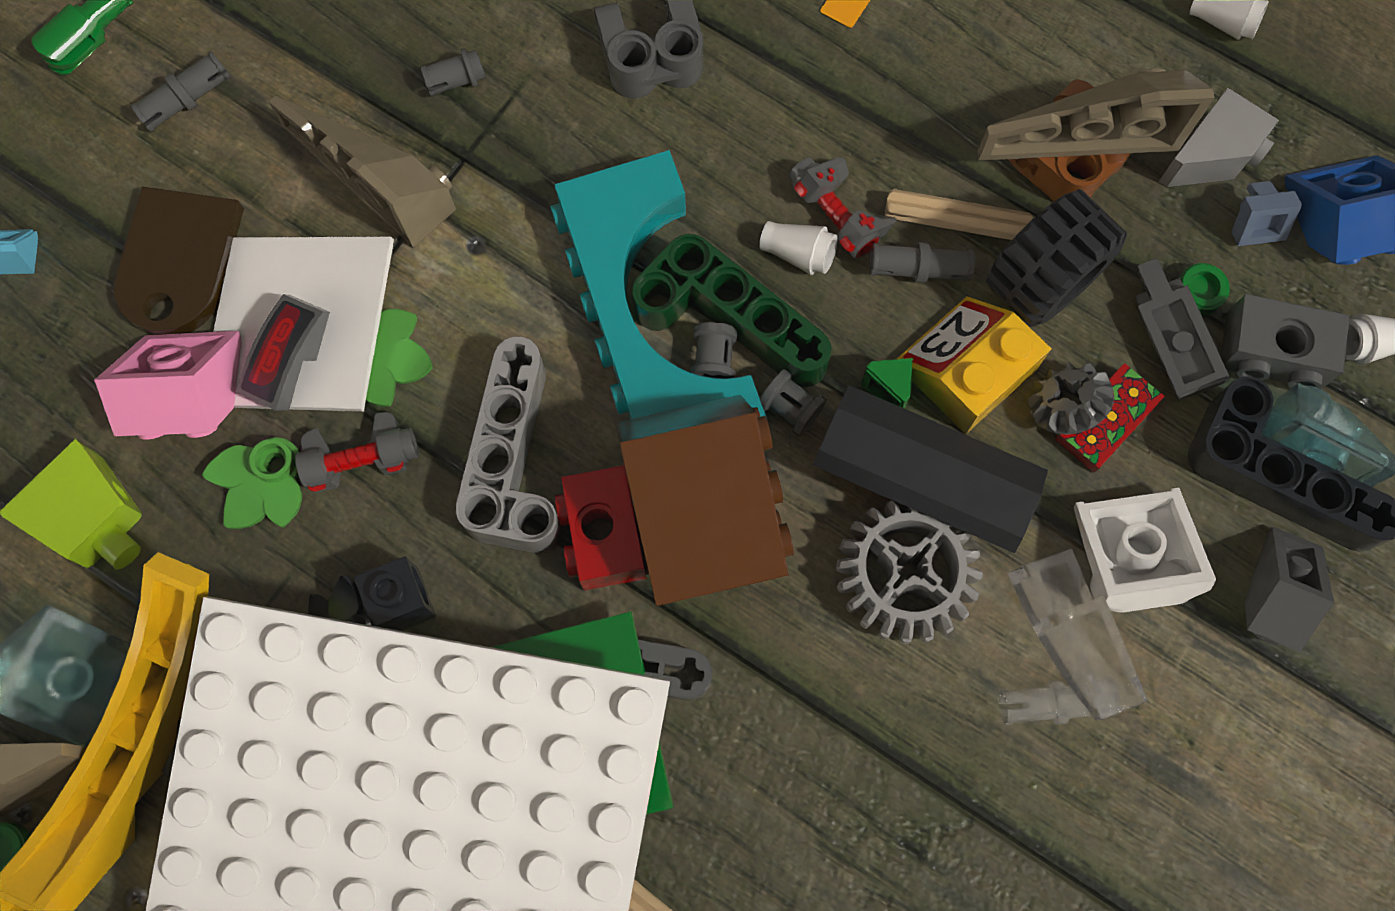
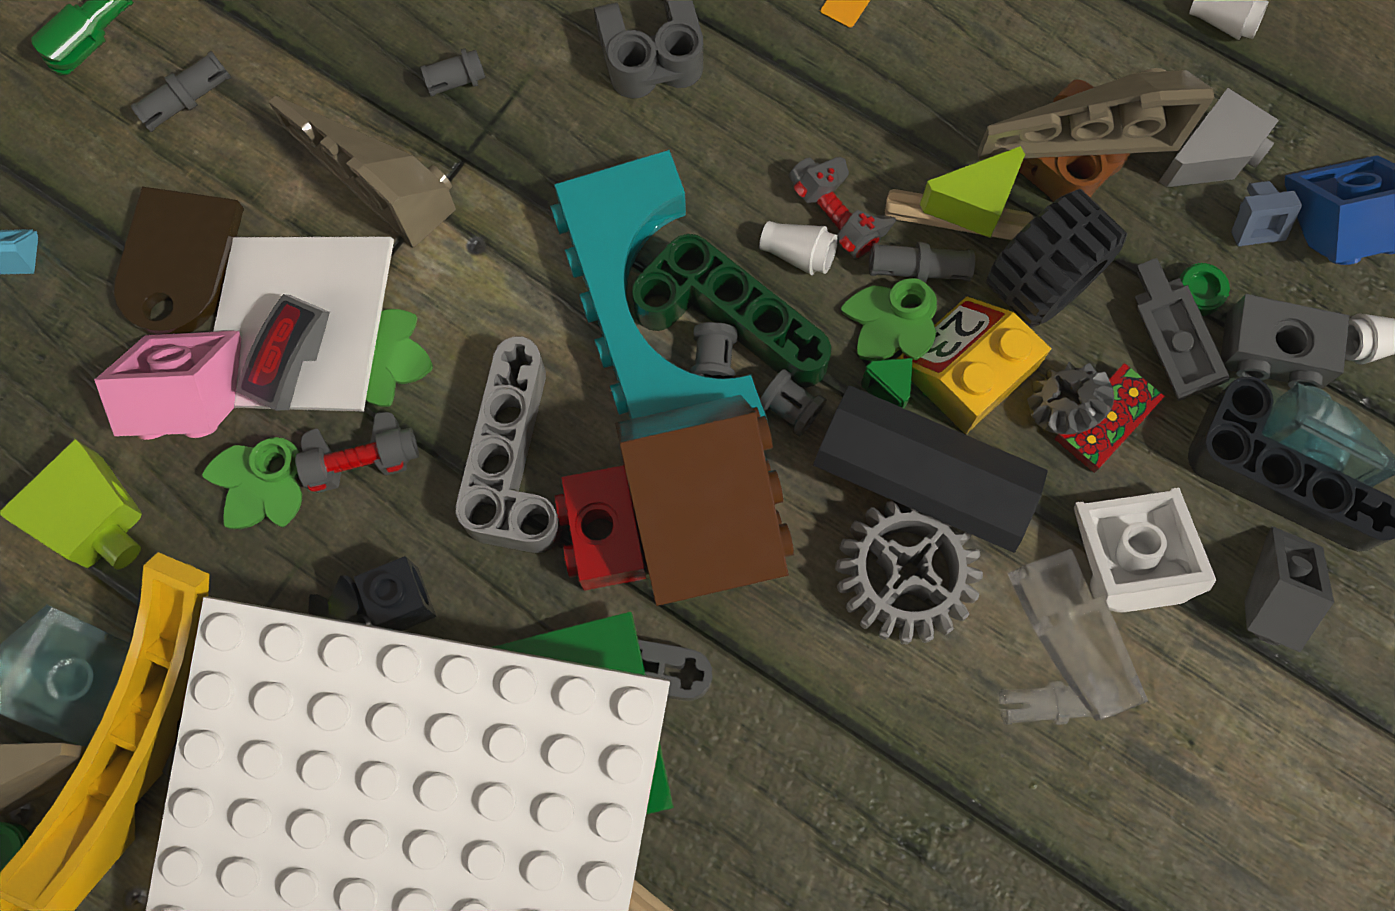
(889, 324): none -> bright green plate
(975, 193): none -> lime slope

